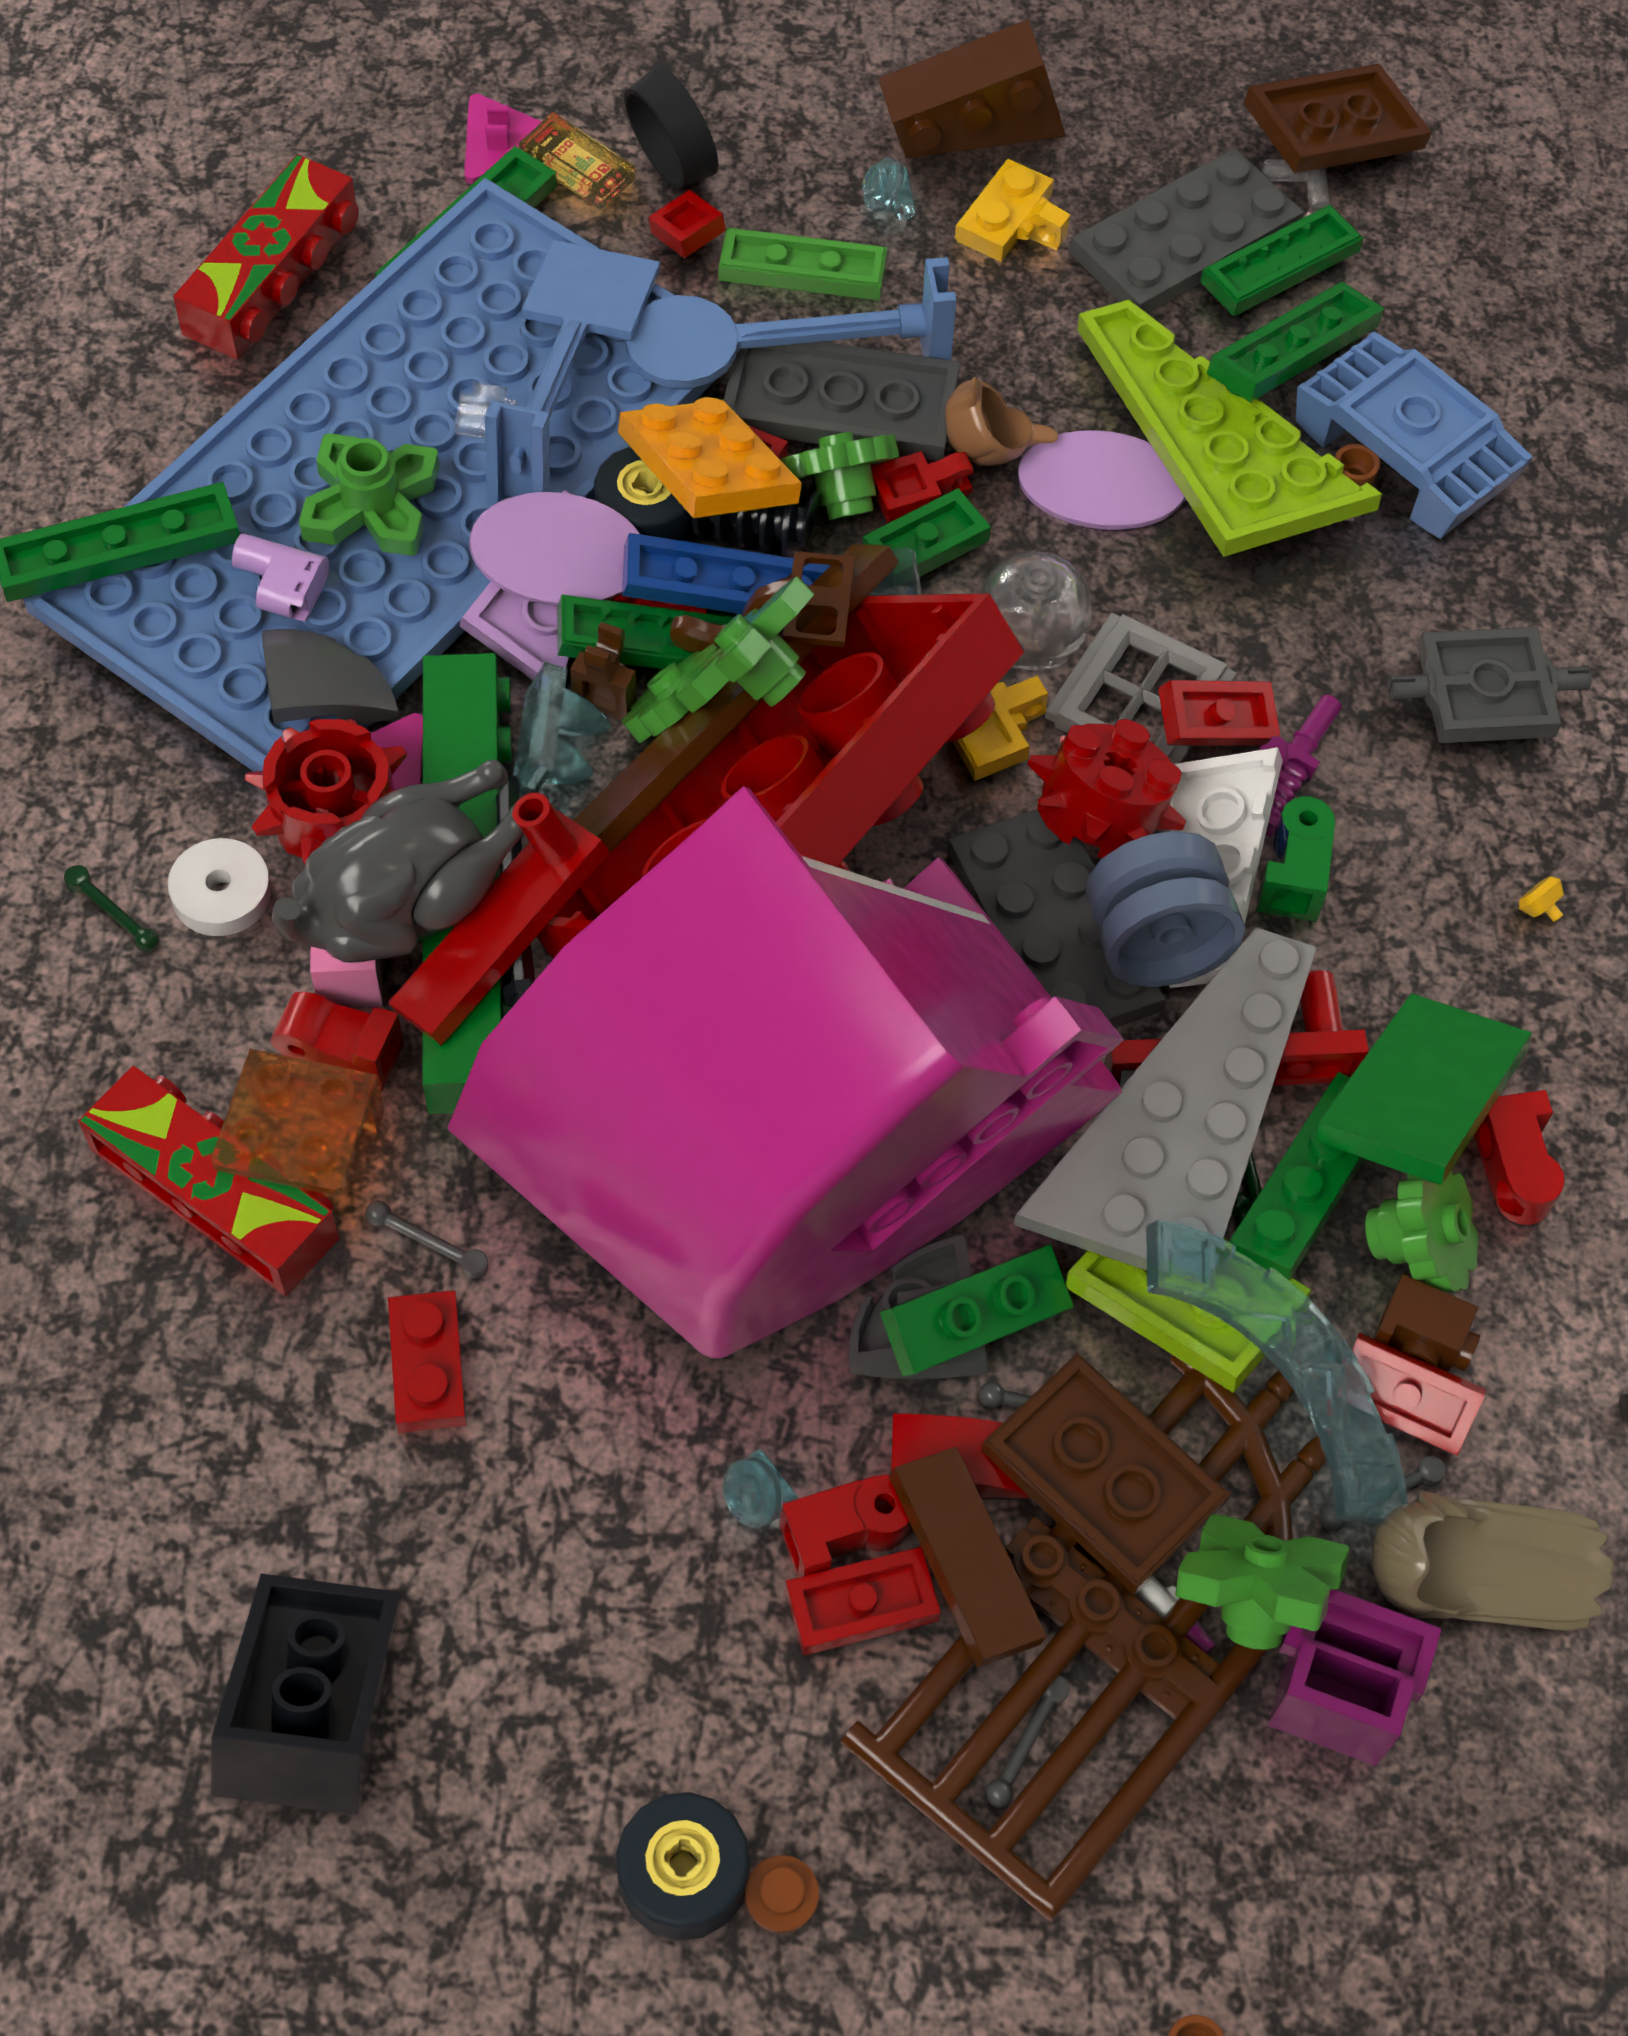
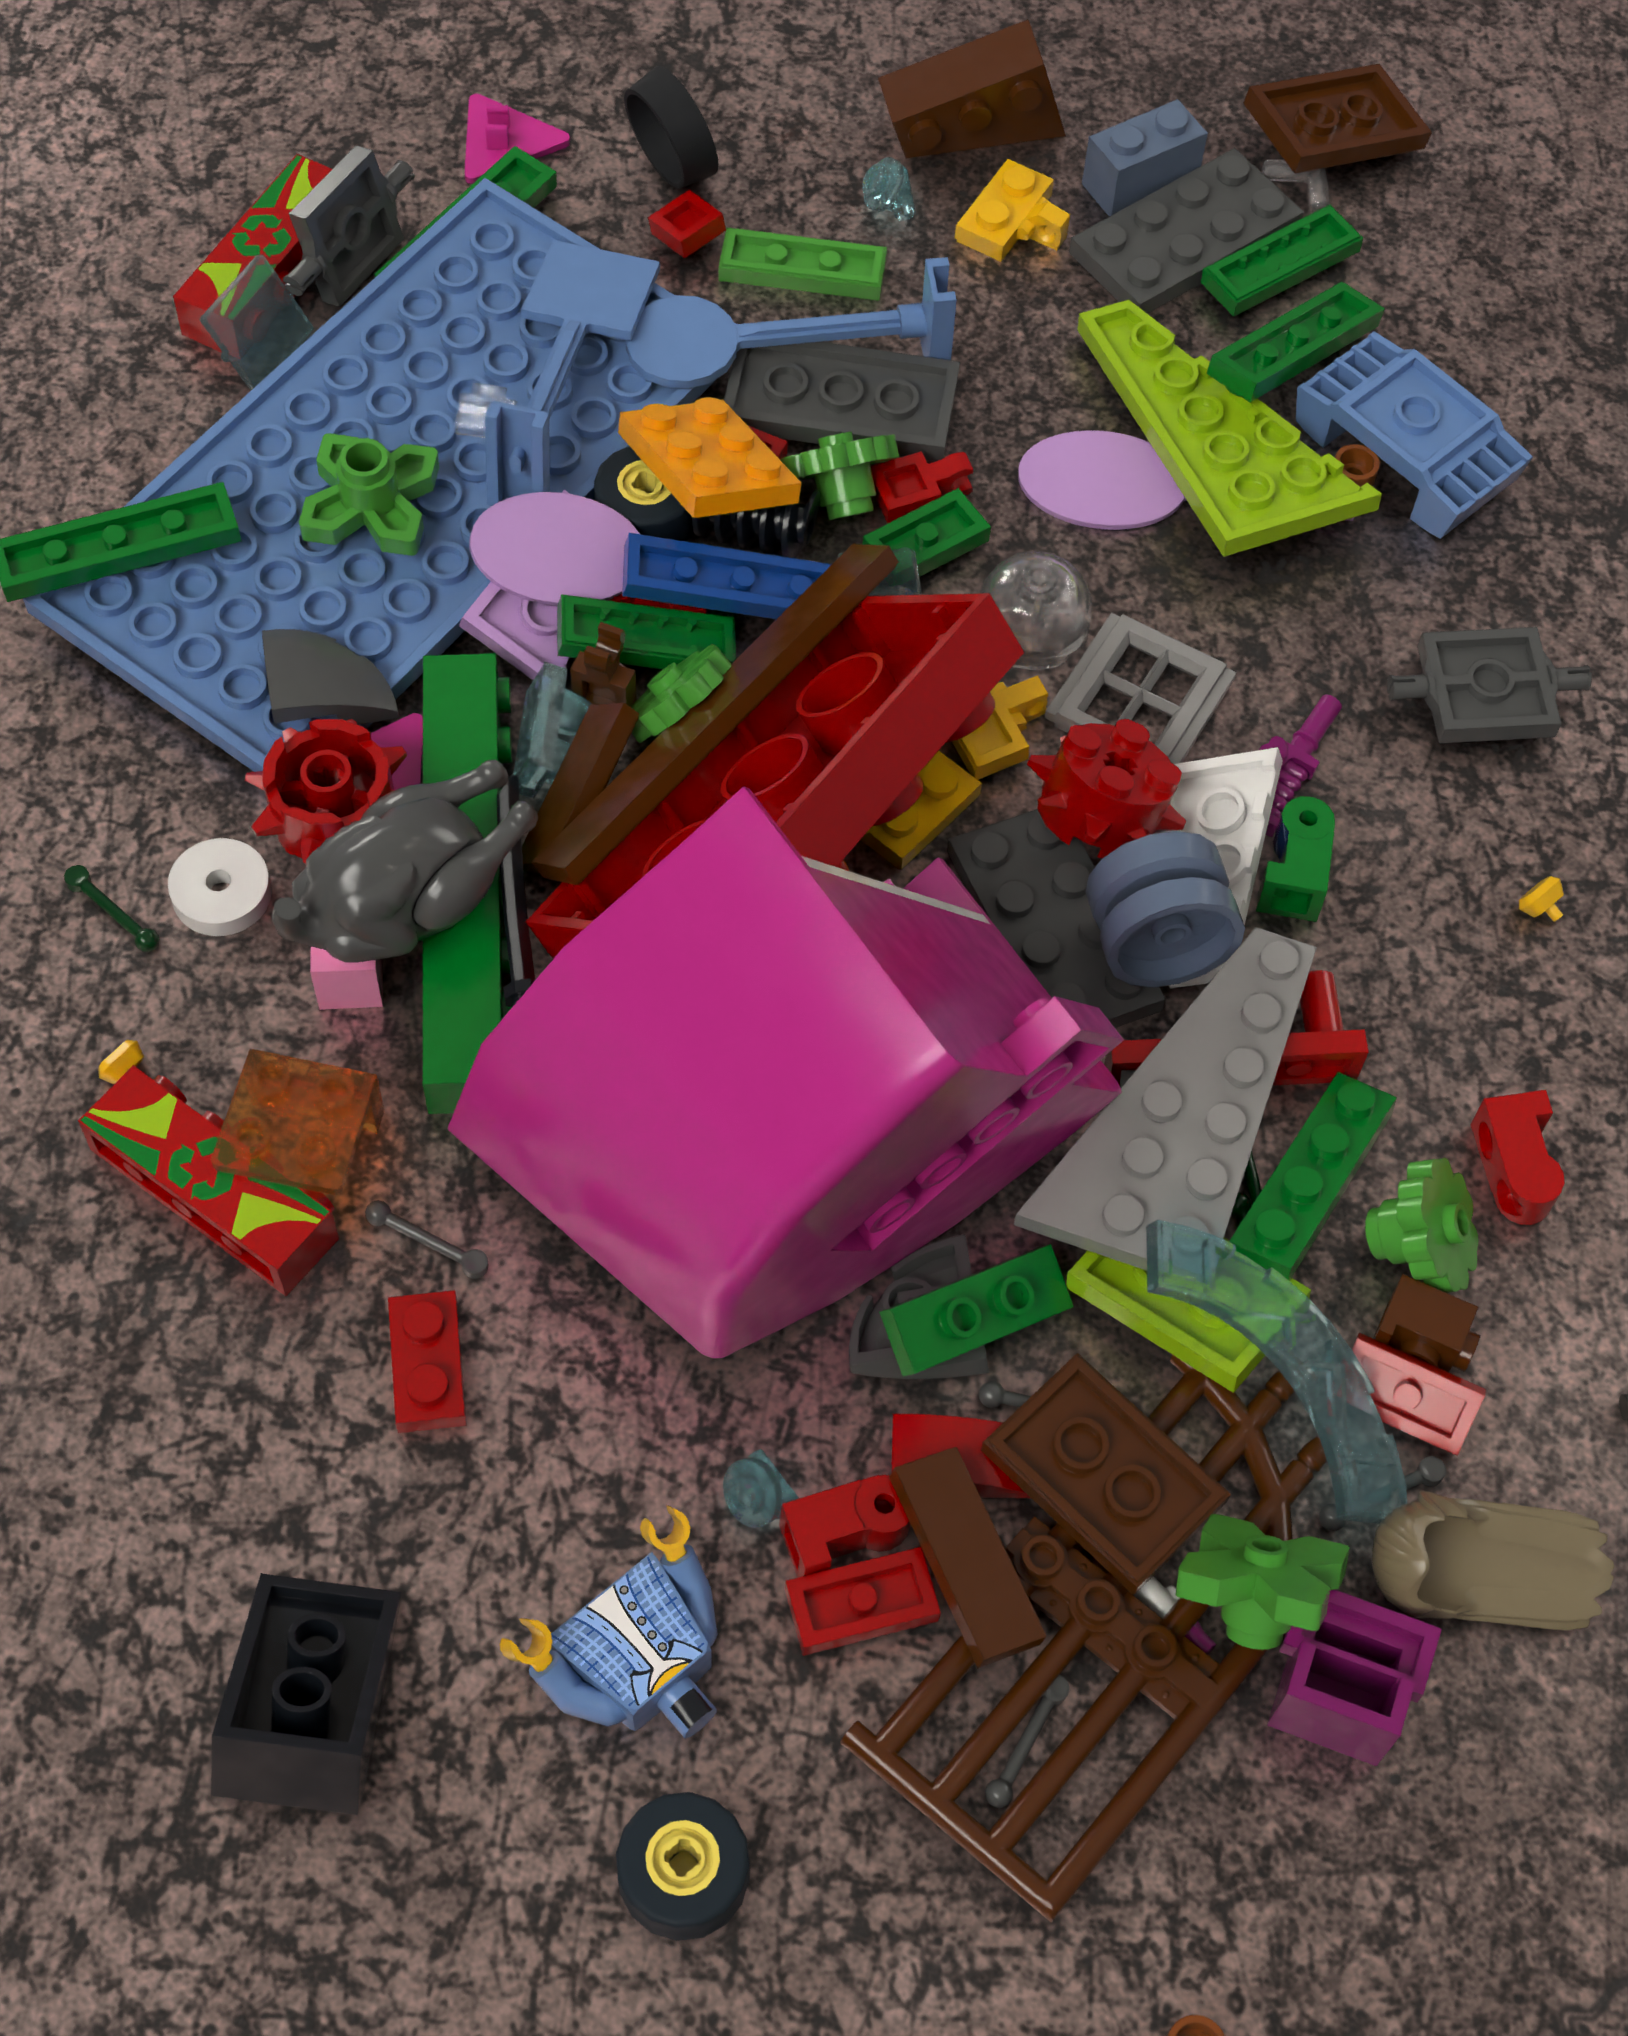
(120, 1061): none -> yellow rock
(256, 322): none -> clear light blue piece
(290, 575): lavender piece -> none
(339, 1035): red leg -> none
(347, 225): none -> dark grey plate
(504, 922): red piece -> none
(579, 161): clear yellow tile -> none
(581, 774): none -> reddish brown tile
(633, 1643): none -> torso
(695, 634): reddish brown piece -> none
(753, 653): bright green plant -> none
(781, 1894): dark orange plate -> none
(944, 797): none -> yellow hinge
(988, 428): medium nougat hair -> none
(1142, 155): none -> sand blue brick
(1218, 713): red plate -> none
(1424, 1088): green tile -> none

